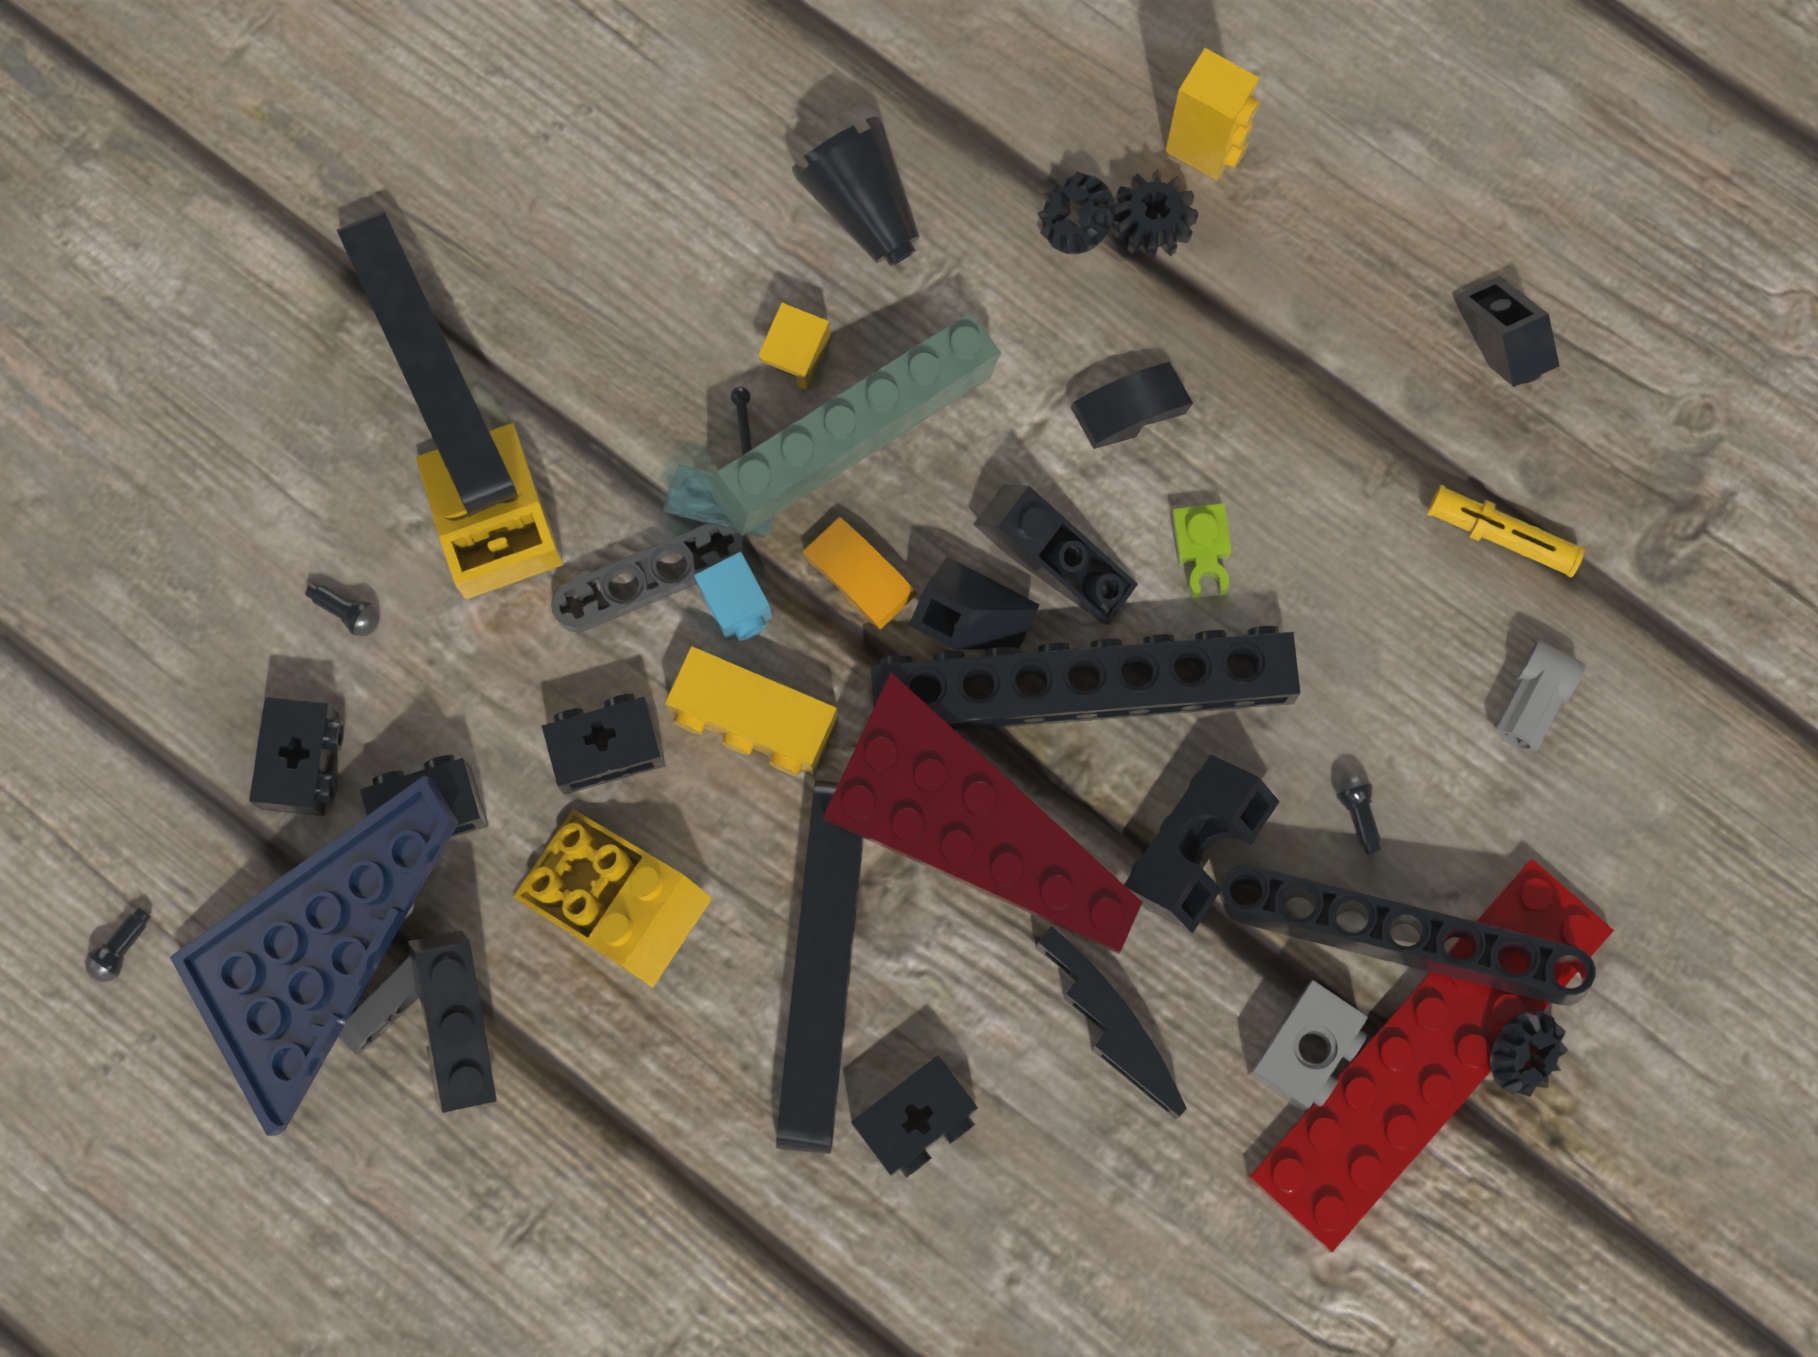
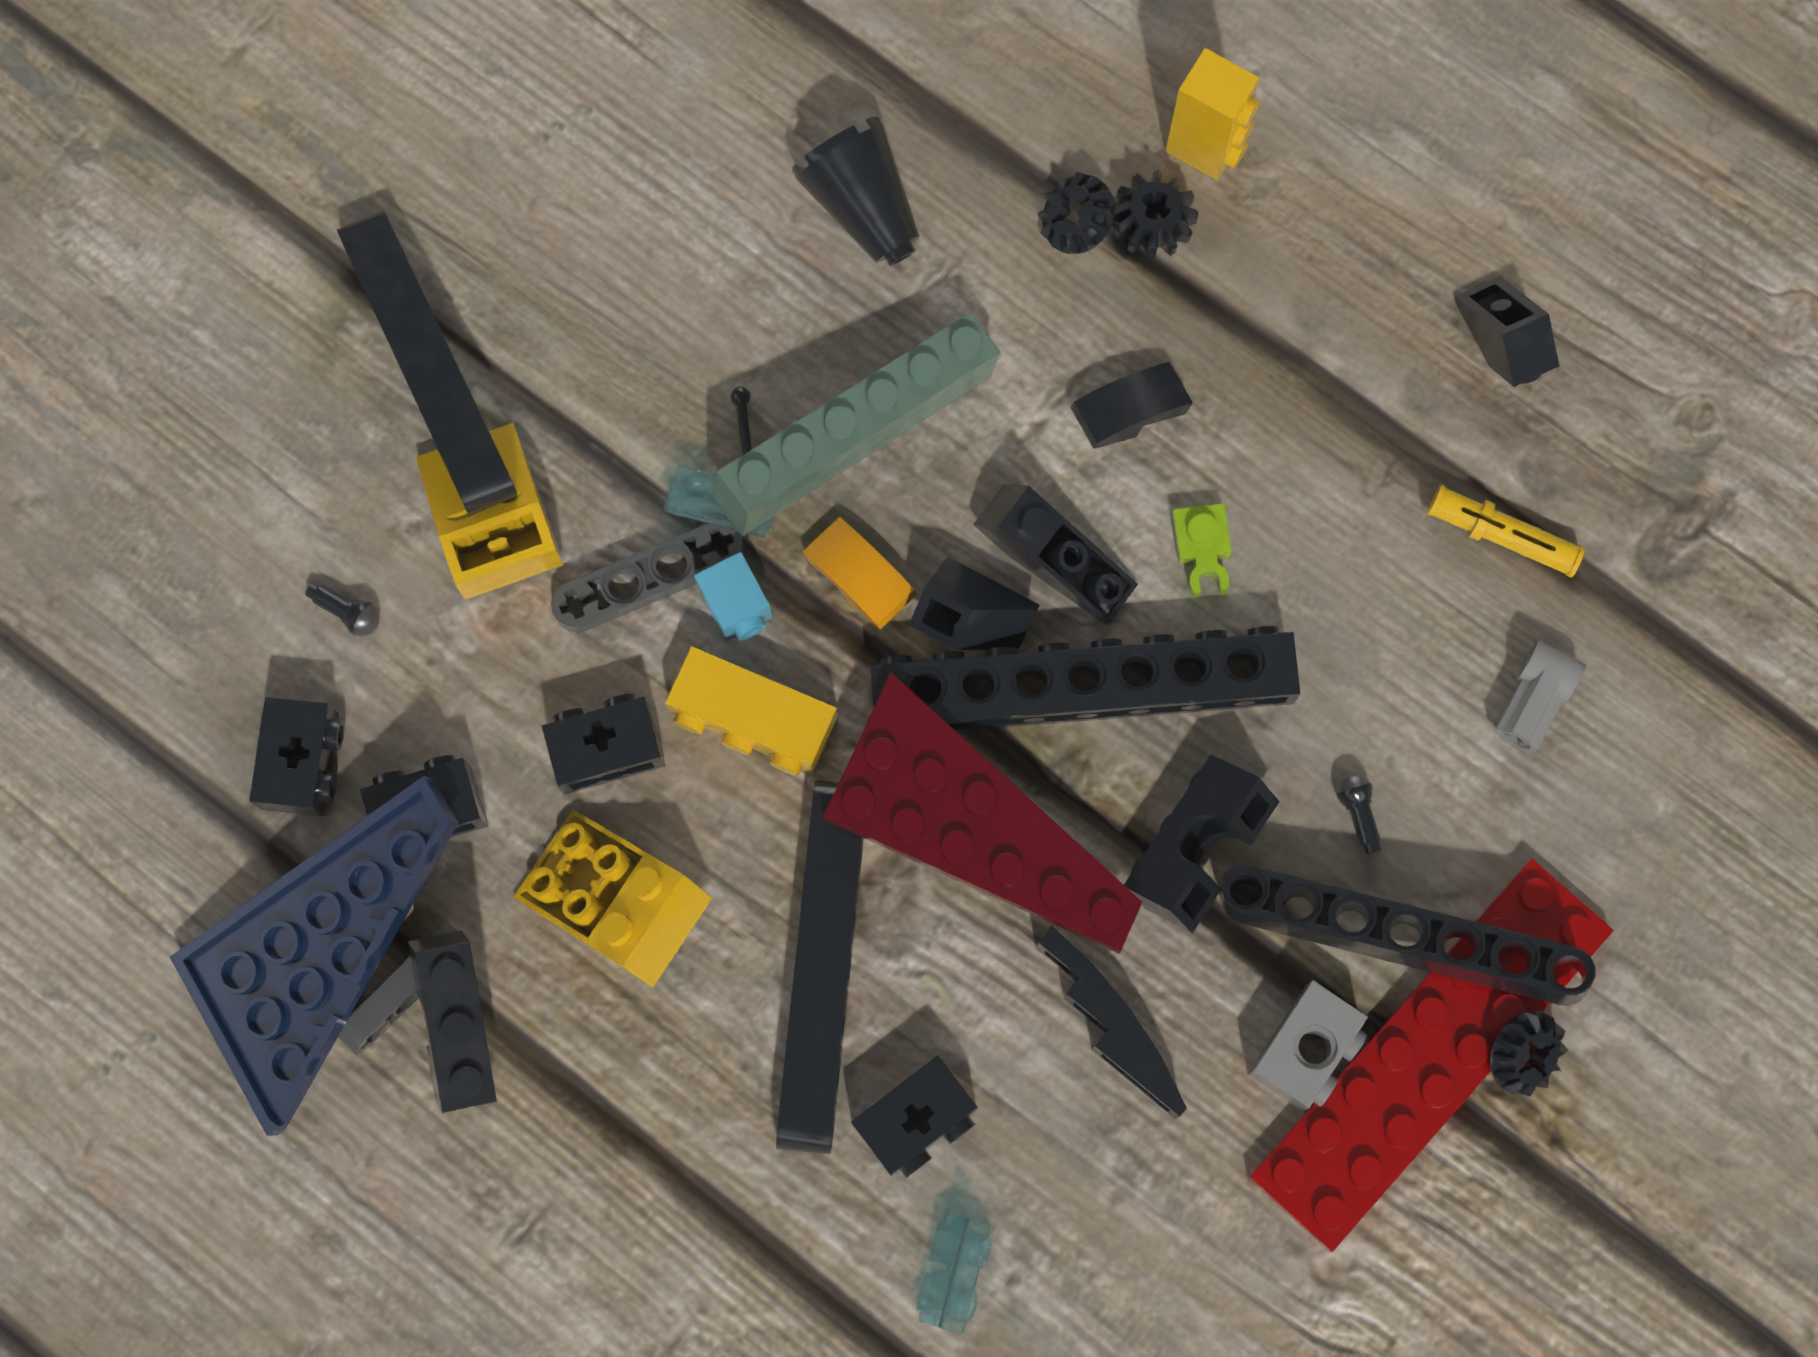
(106, 961): black piece -> none
(796, 343): yellow panel -> none
(952, 1298): none -> clear light blue hinge

